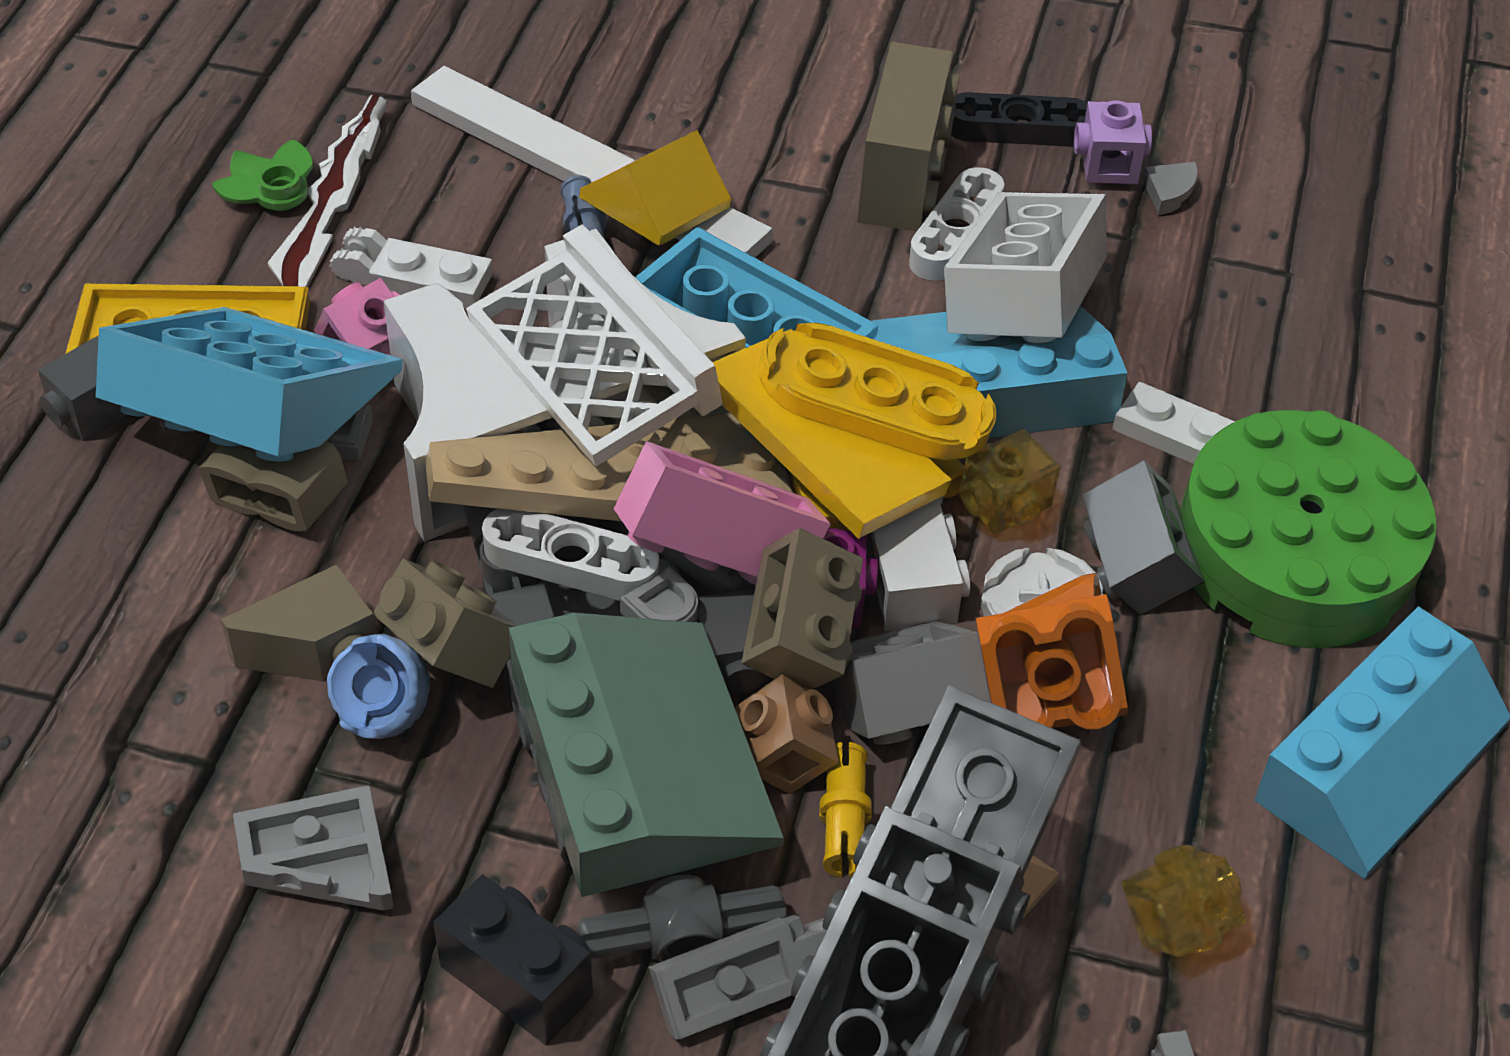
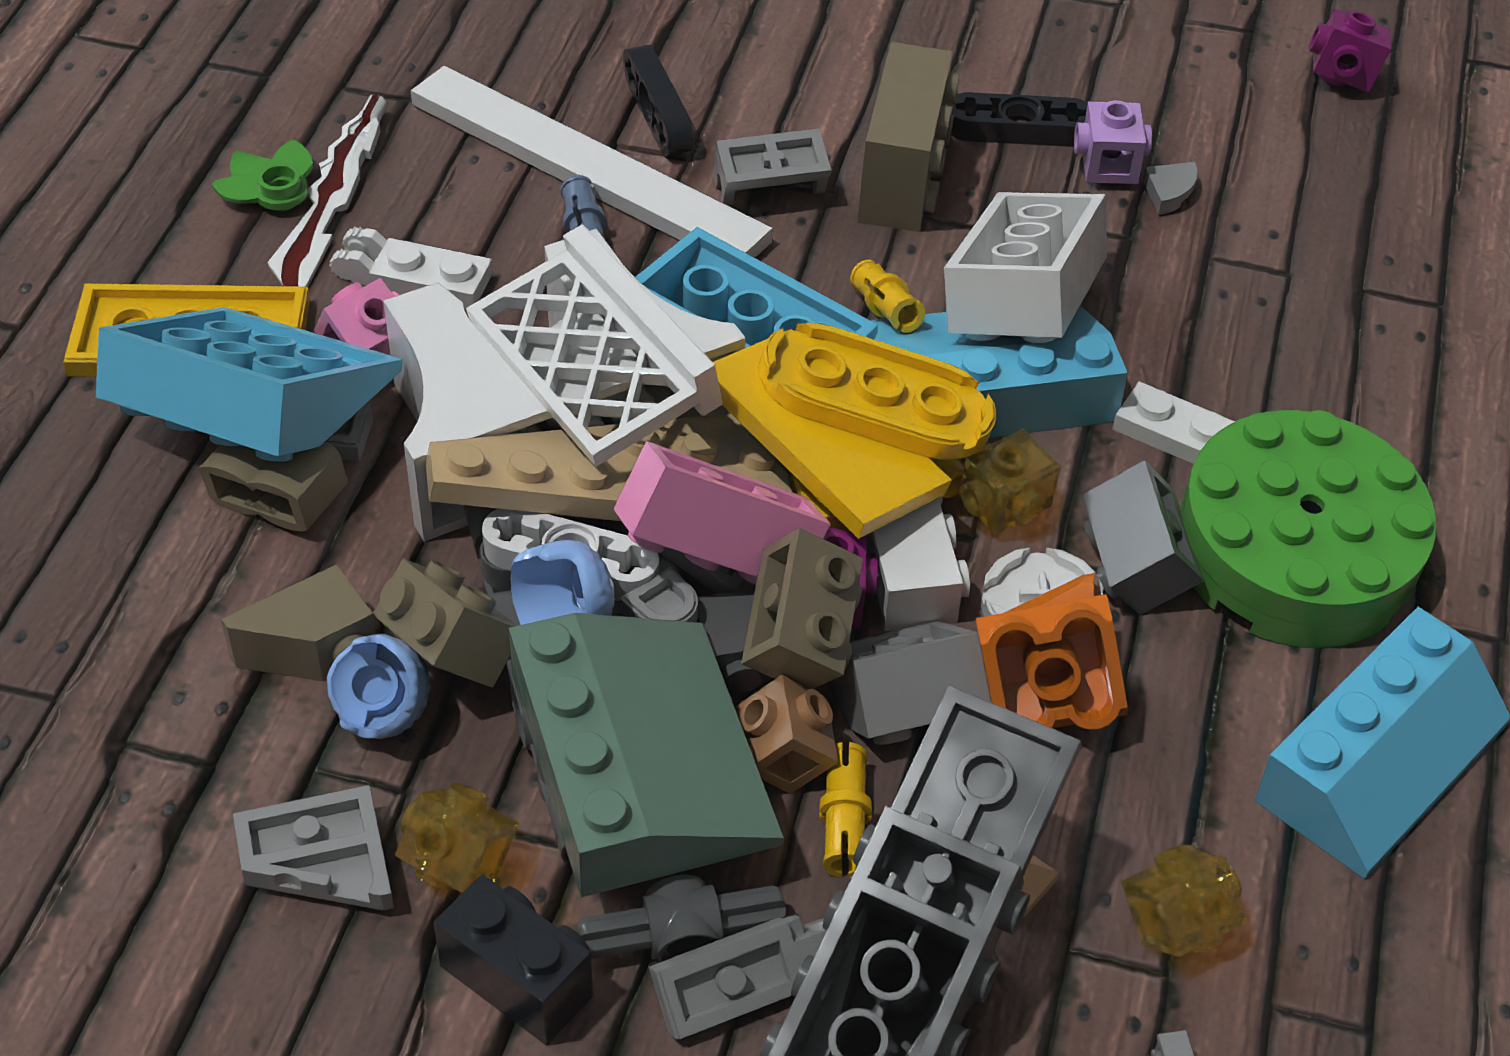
(71, 393): dark grey brick -> none
(455, 837): none -> clear yellow brick
(560, 581): none -> light blue hair
(657, 100): none -> black beam
(662, 190): yellow slope -> none
(770, 162): none -> light grey hinge
(887, 296): none -> yellow pin
(954, 204): white beam -> none
(1349, 49): none -> magenta brick

